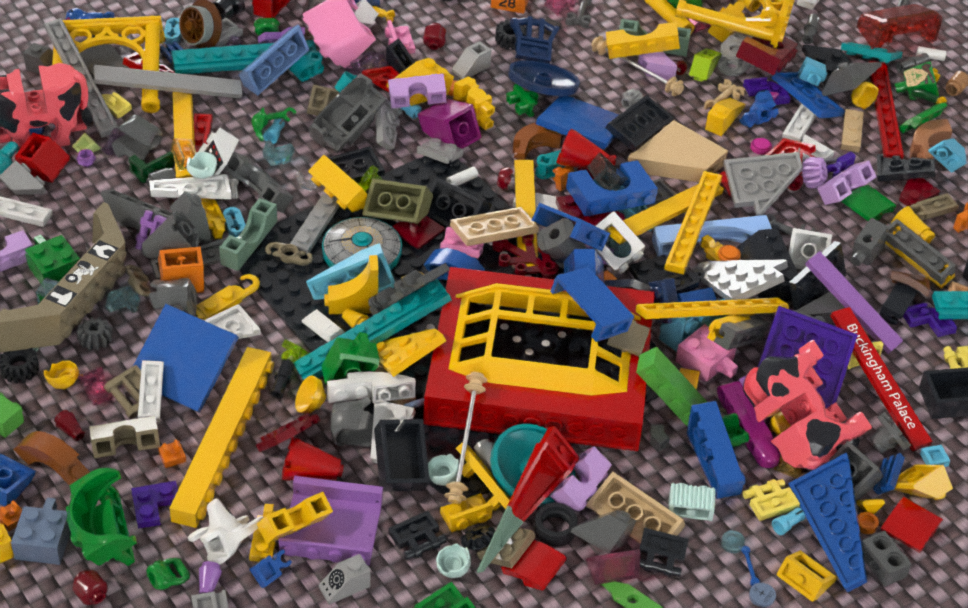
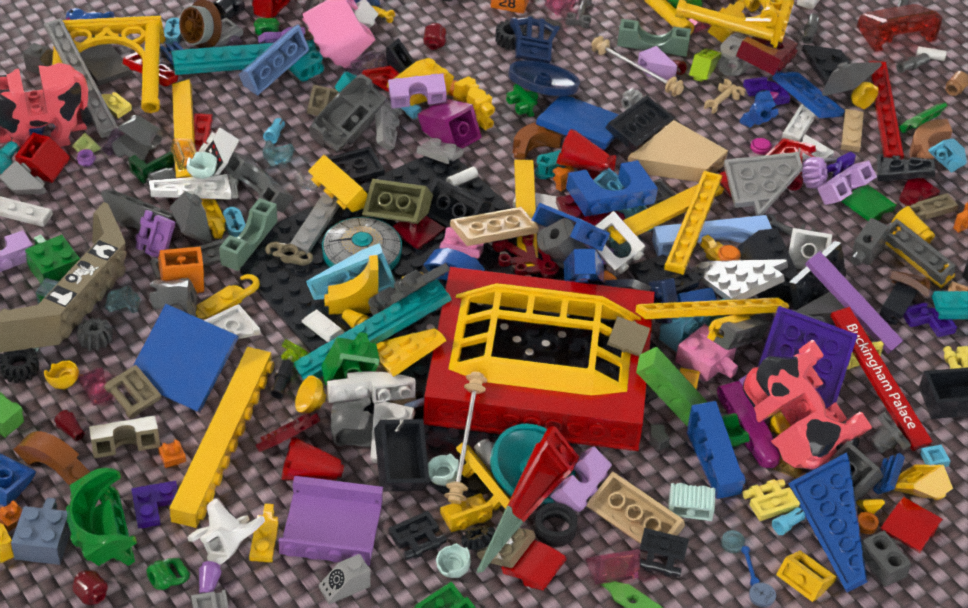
(138, 280): dark tan piece -> none
(150, 389): white tile -> none
(167, 81): light grey tile -> none
(171, 234): dark grey cone -> none
(261, 119): green piece -> none
(269, 569): blue plate -> none
(294, 519): yellow arch -> none
(370, 174): clear neon green tile -> none
(402, 33): bright pink bracket -> none
(473, 60): light grey slope -> none
(504, 178): dark red plate -> none
(596, 300): blue panel -> none
(606, 173): clear smoke slope -> none
(607, 530): dark grey slope -> none
(663, 38): yellow arch -> none
(723, 115): yellow slope -> none
(812, 71): medium azure brick -> none
(868, 53): teal wing -> none
(921, 83): torso -> none

